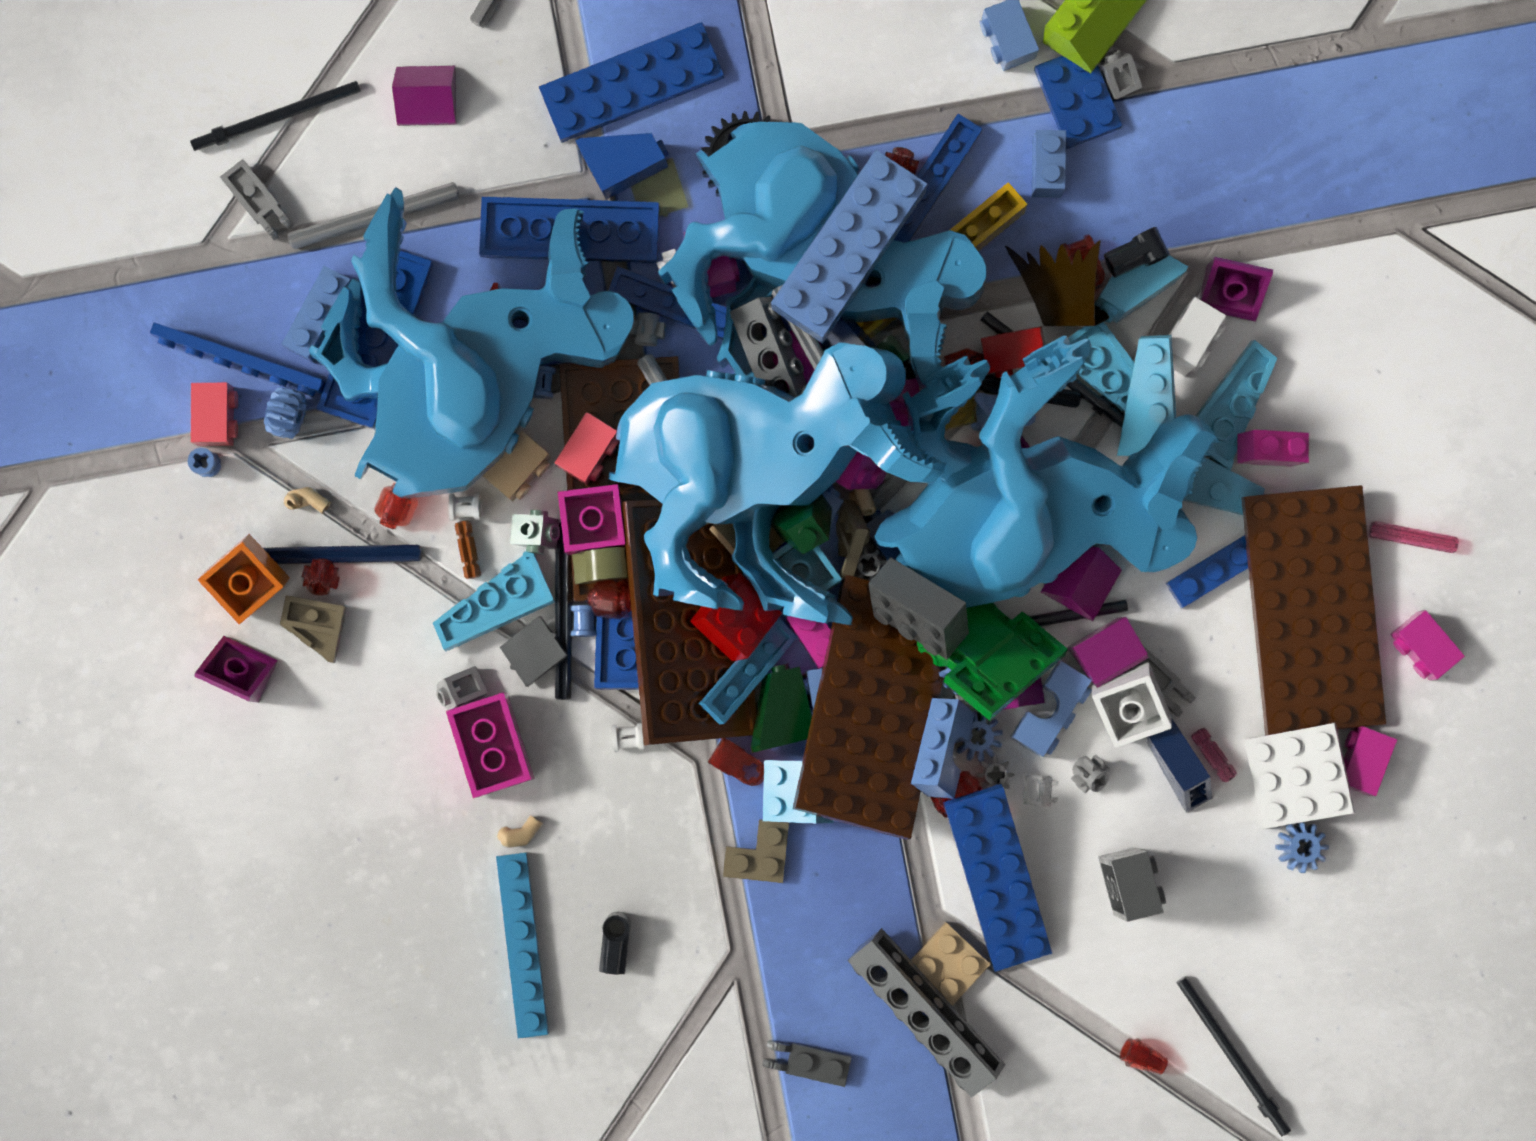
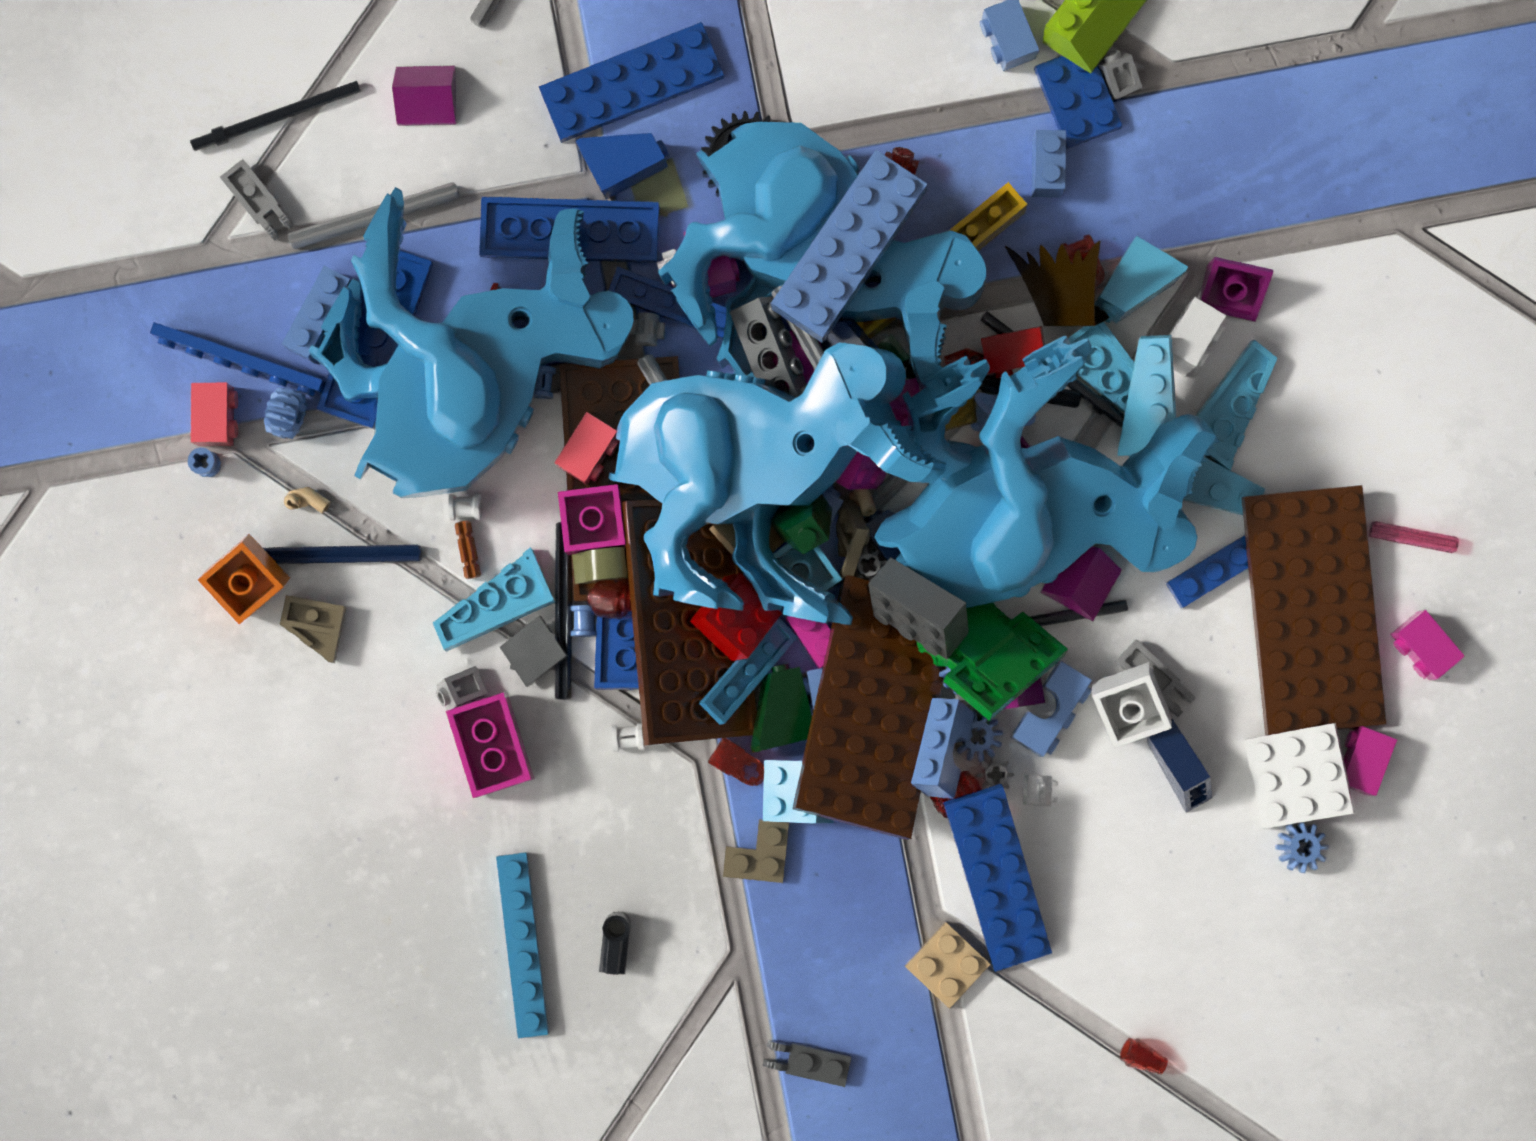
(237, 669): magenta slope -> none
(320, 577): clear red gear -> none
(393, 509): clear red head -> none
(516, 470): tan brick -> none
(520, 836): tan arm -> none
(535, 531): sand green brick -> none
(924, 997): dark grey brick -> none
(940, 169): blue plate -> none
(1090, 774): light grey gear -> none
(1108, 651): magenta slope -> none
(1132, 884): dark grey brick -> none
(1144, 249): black piece -> none
(1214, 755): clear pink axle -> none
(1267, 1105): black bar -> none
(1273, 448): dark pink brick -> none

